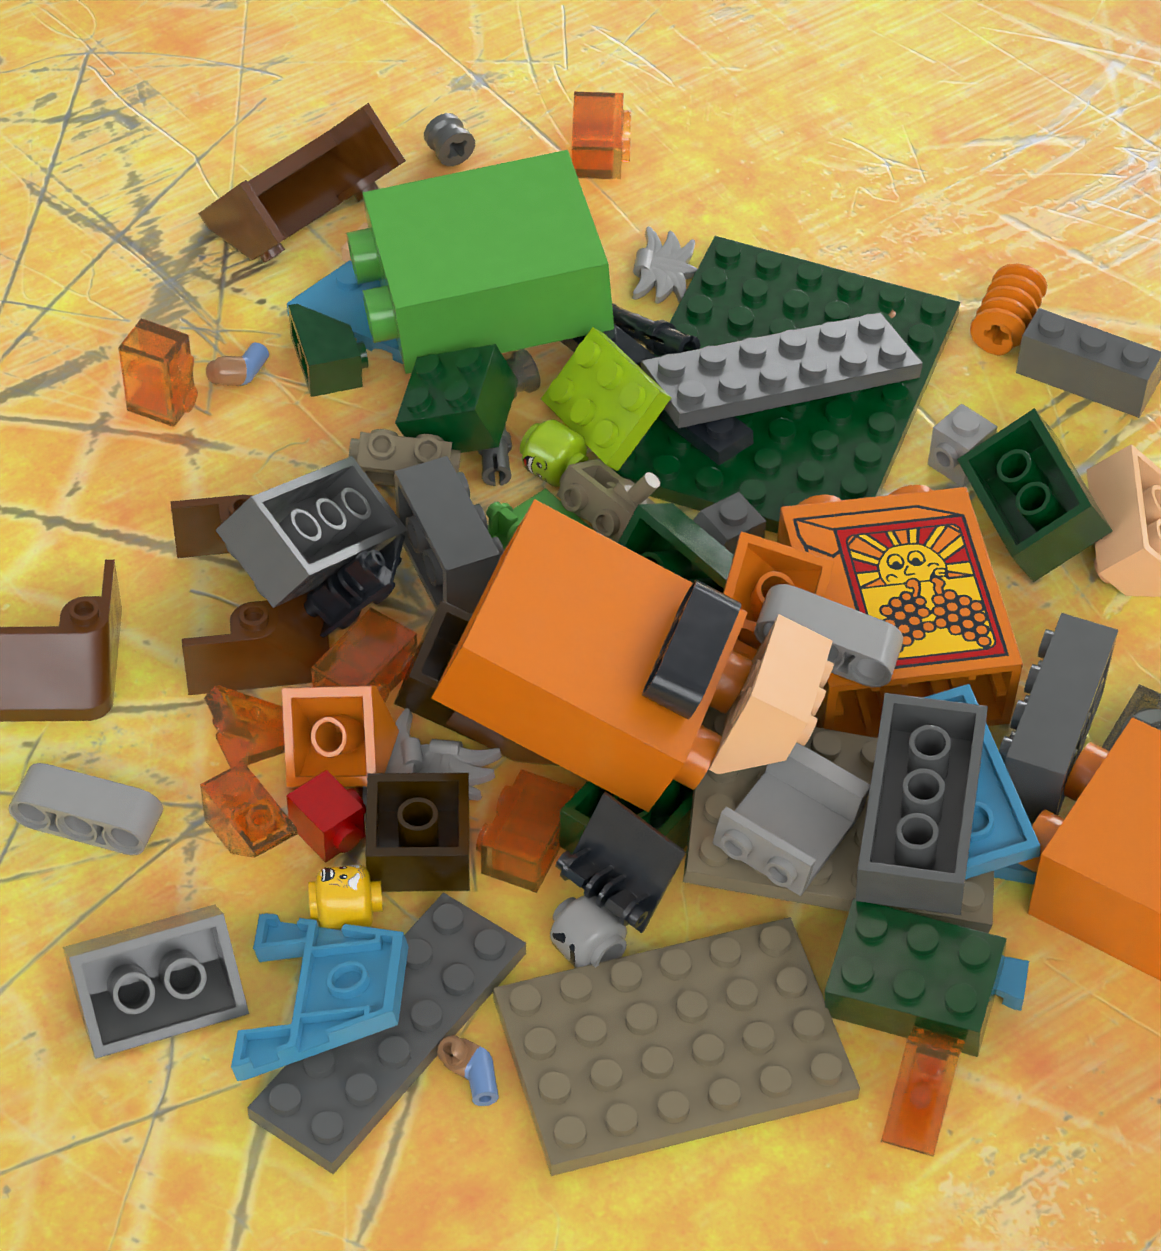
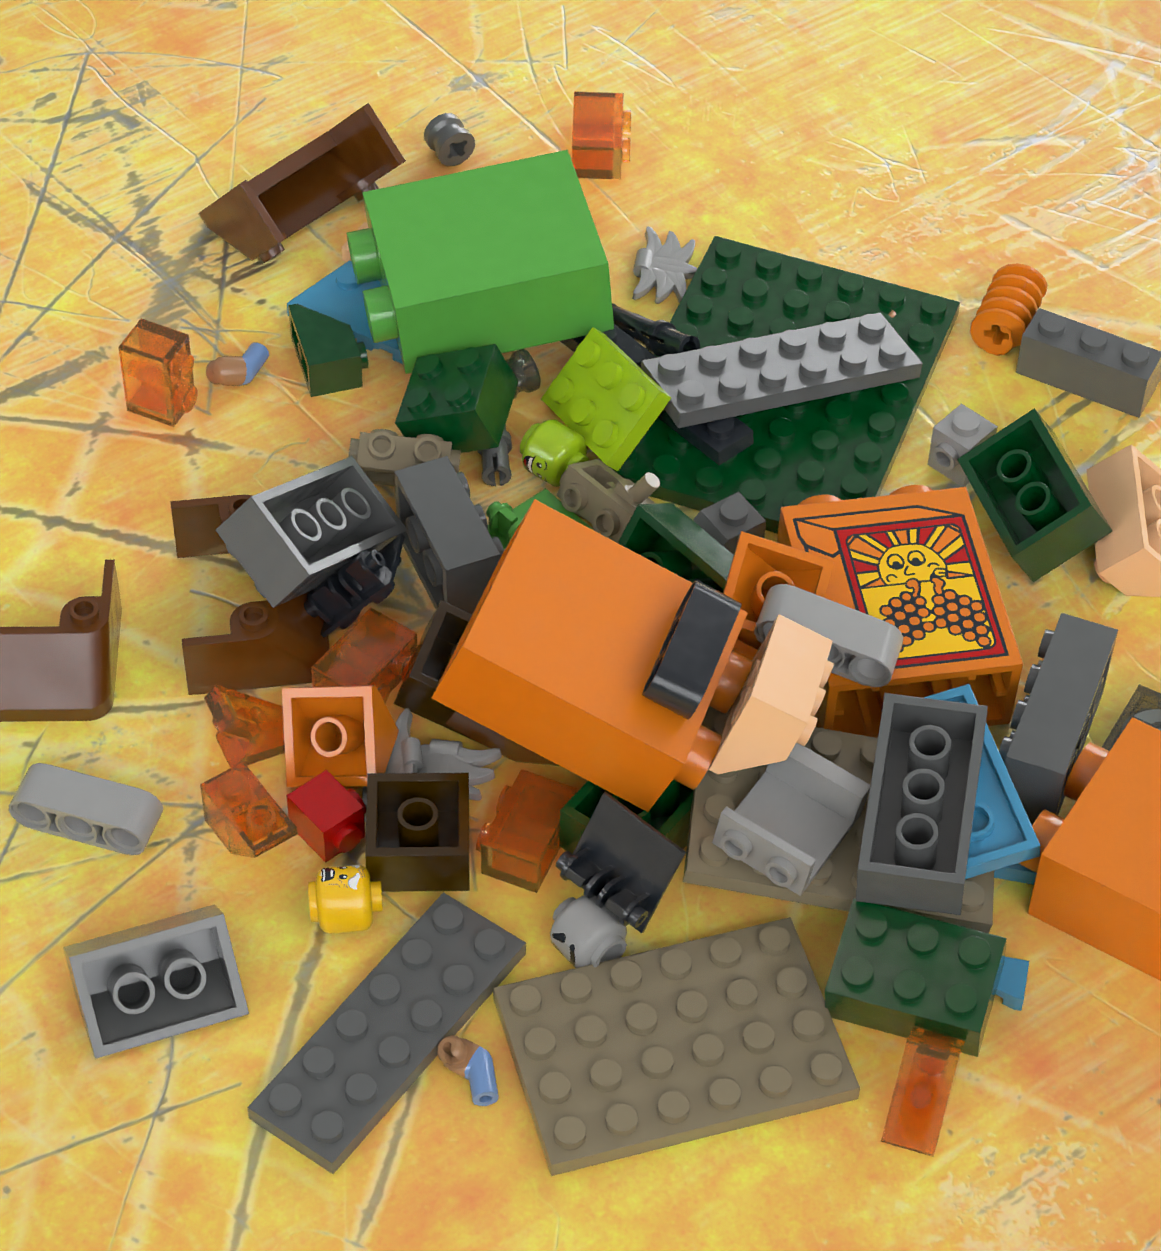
(344, 991): dark azure wing -> none

